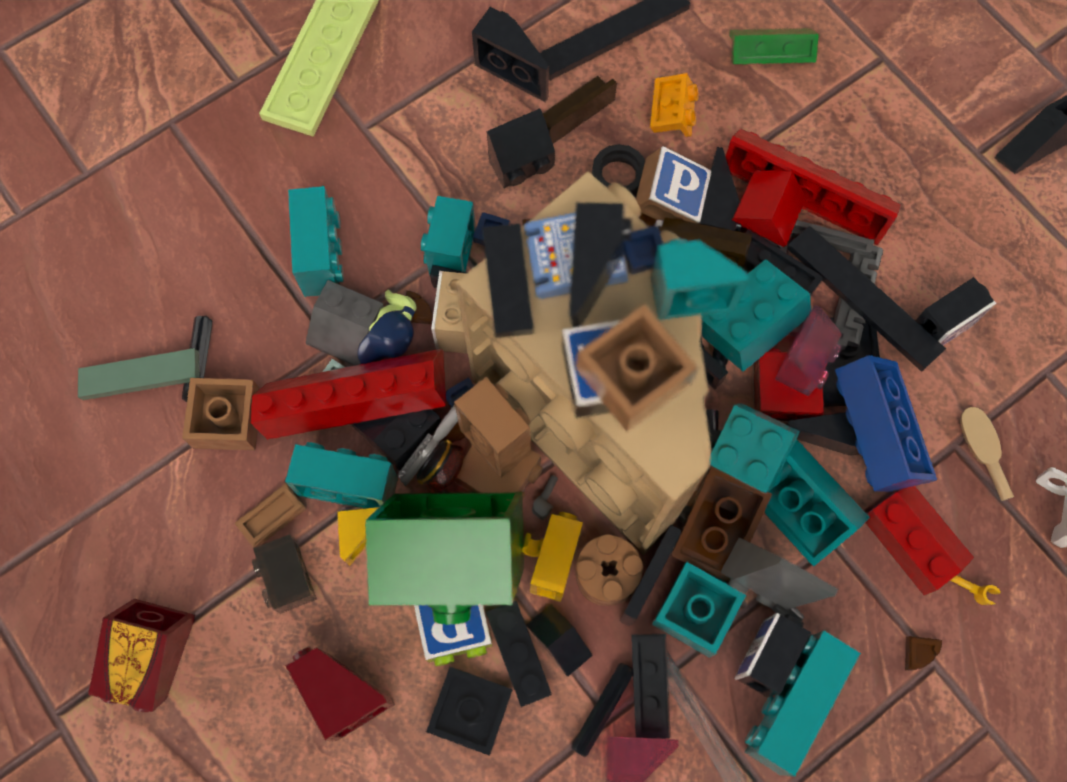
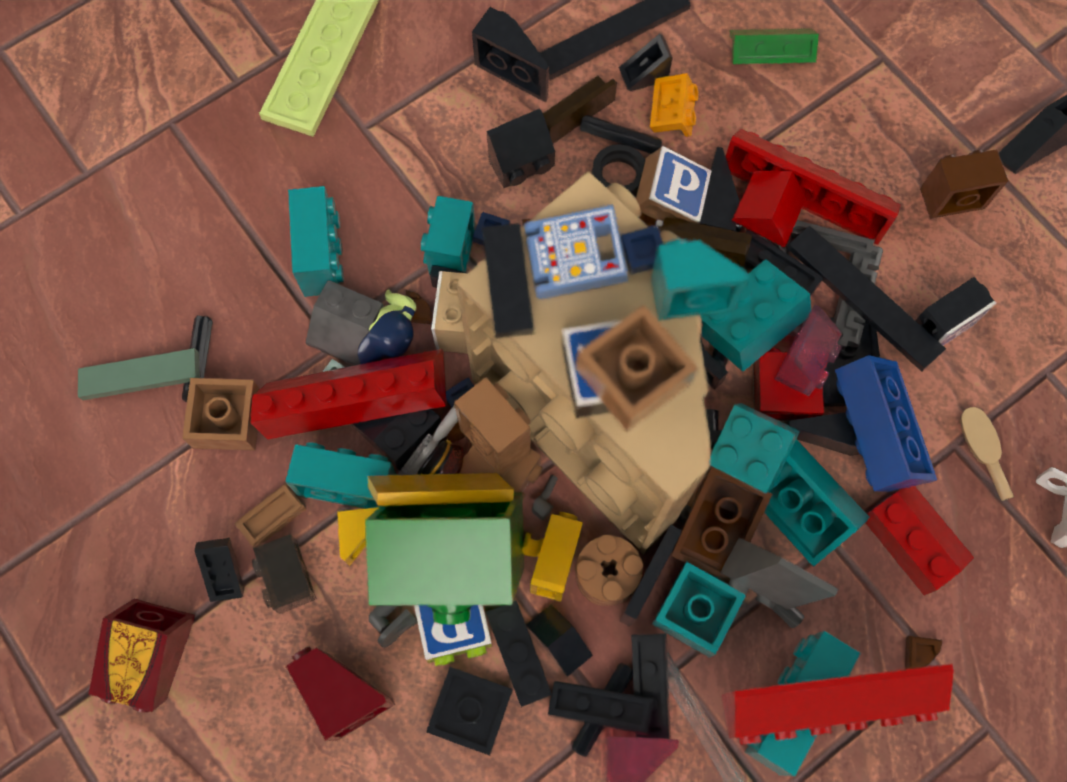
(219, 569): none -> black tile
(390, 631): none -> dark grey piece
(439, 489): none -> yellow tile
(596, 253): black slope -> none
(601, 707): none -> black tile
(620, 134): none -> black axle
(647, 64): none -> black slope
(773, 654): black piece -> none
(837, 702): none -> red slope
(963, 183): none -> reddish brown brick
(978, 591): yellow hand -> none

